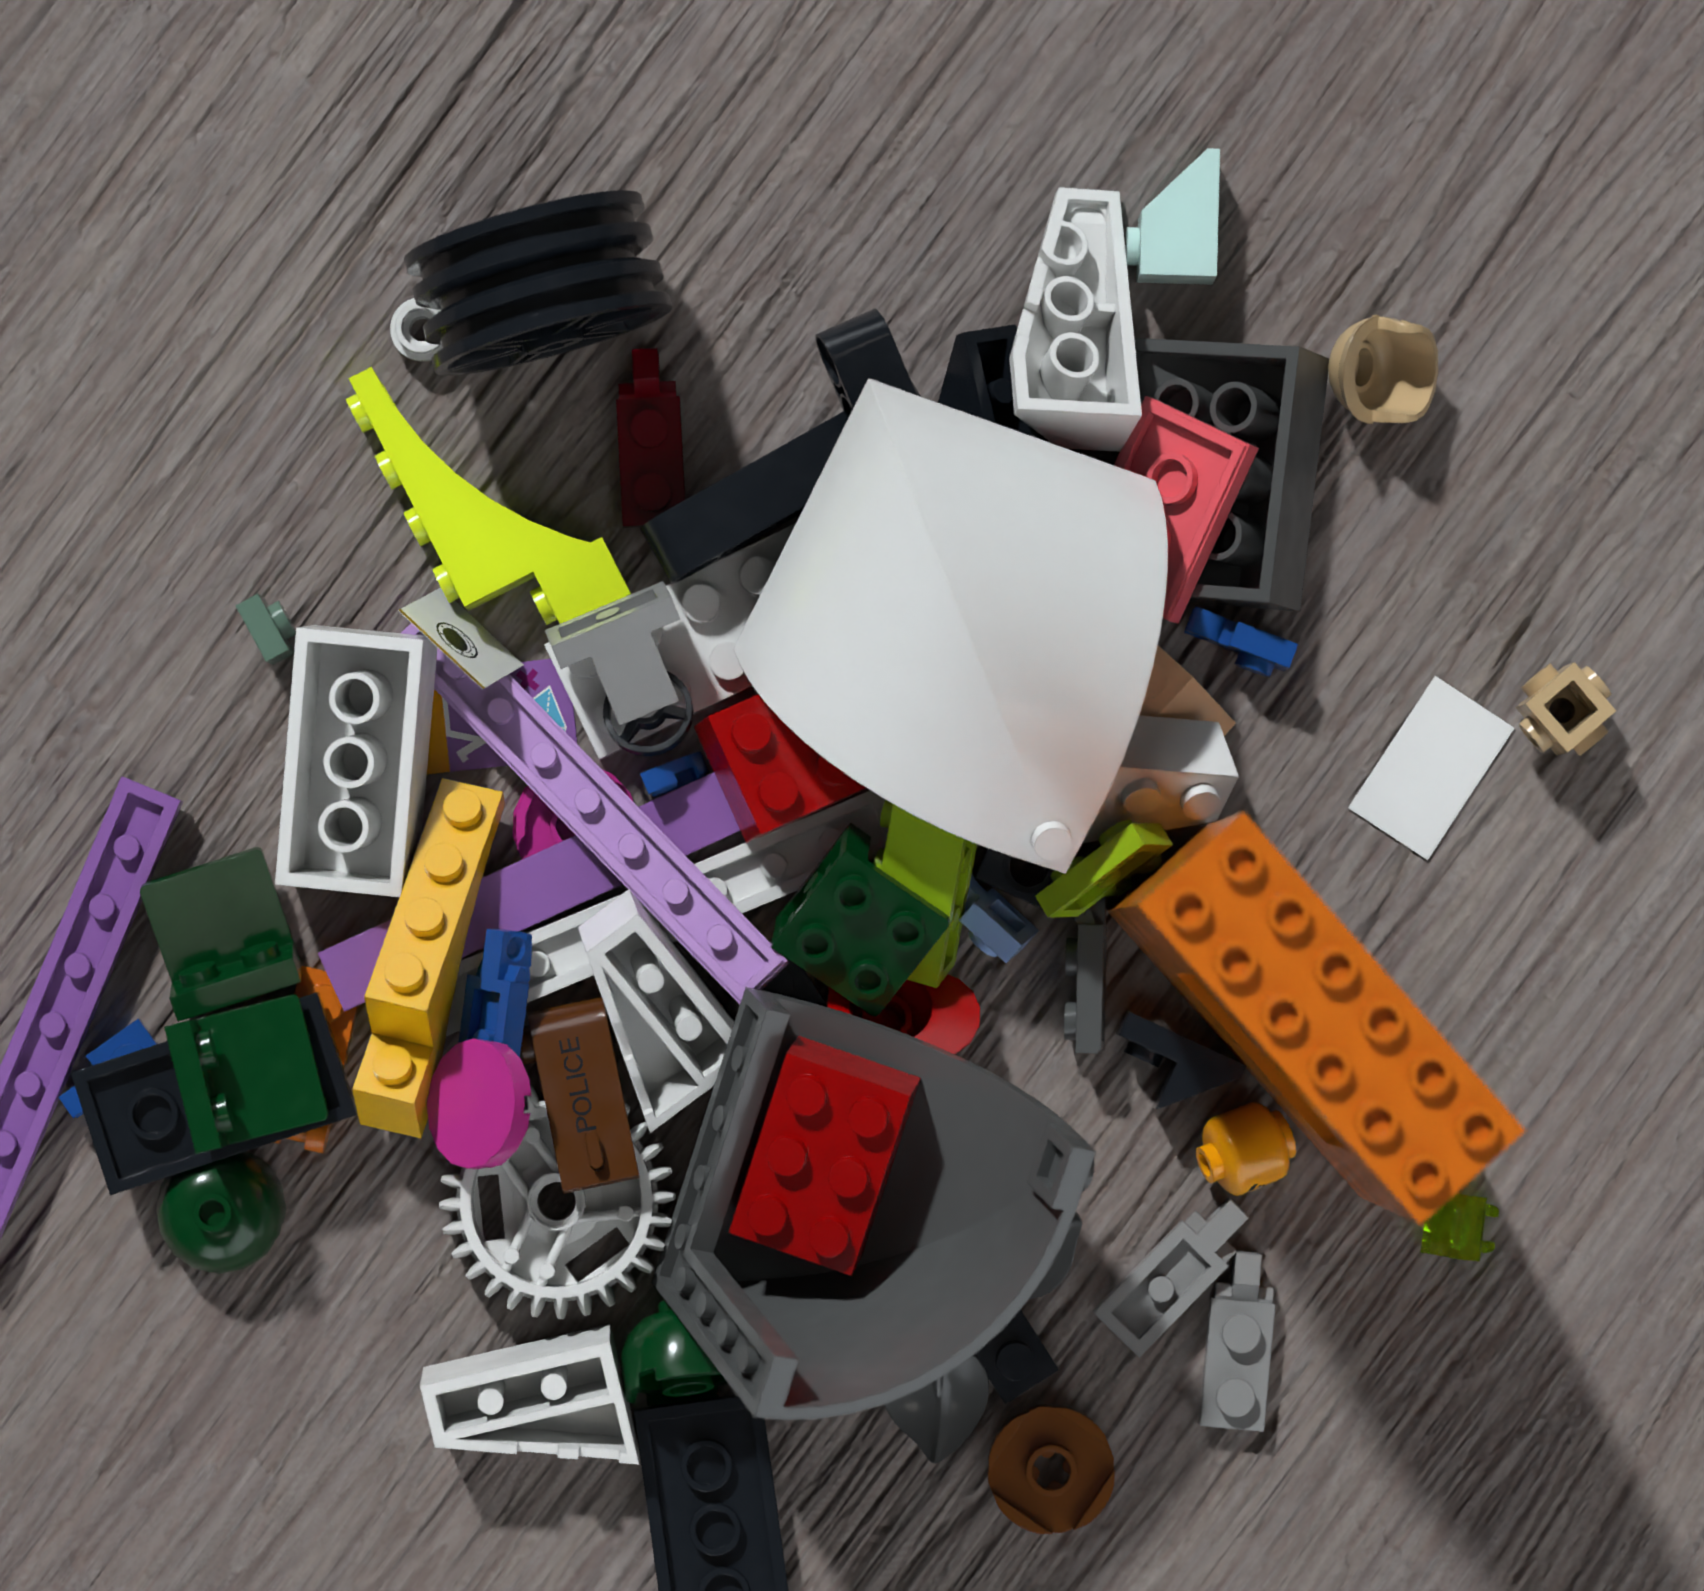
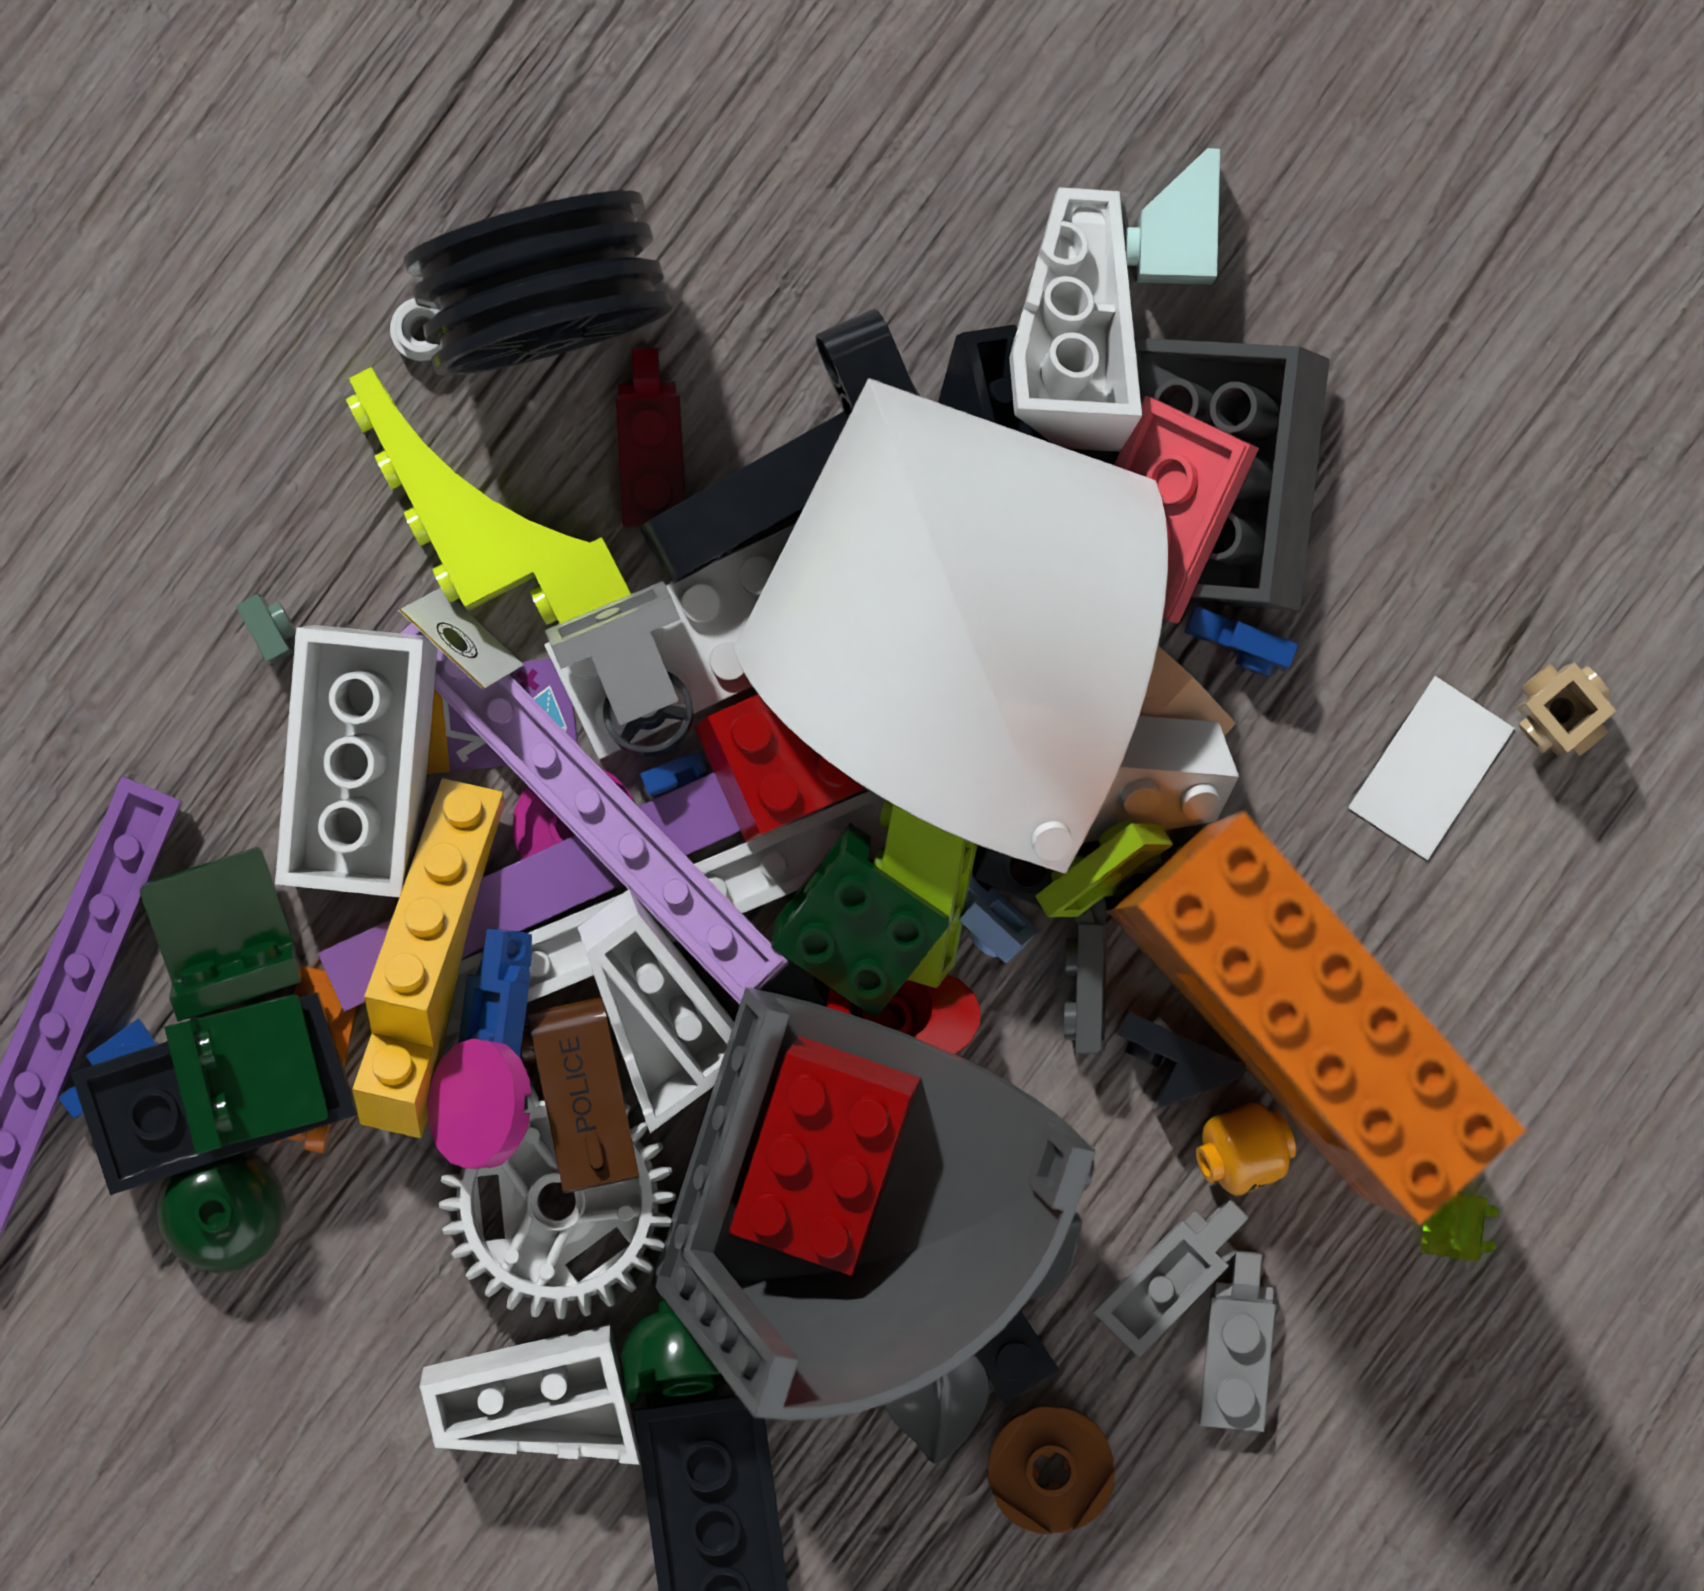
(1384, 370): tan helmet -> none

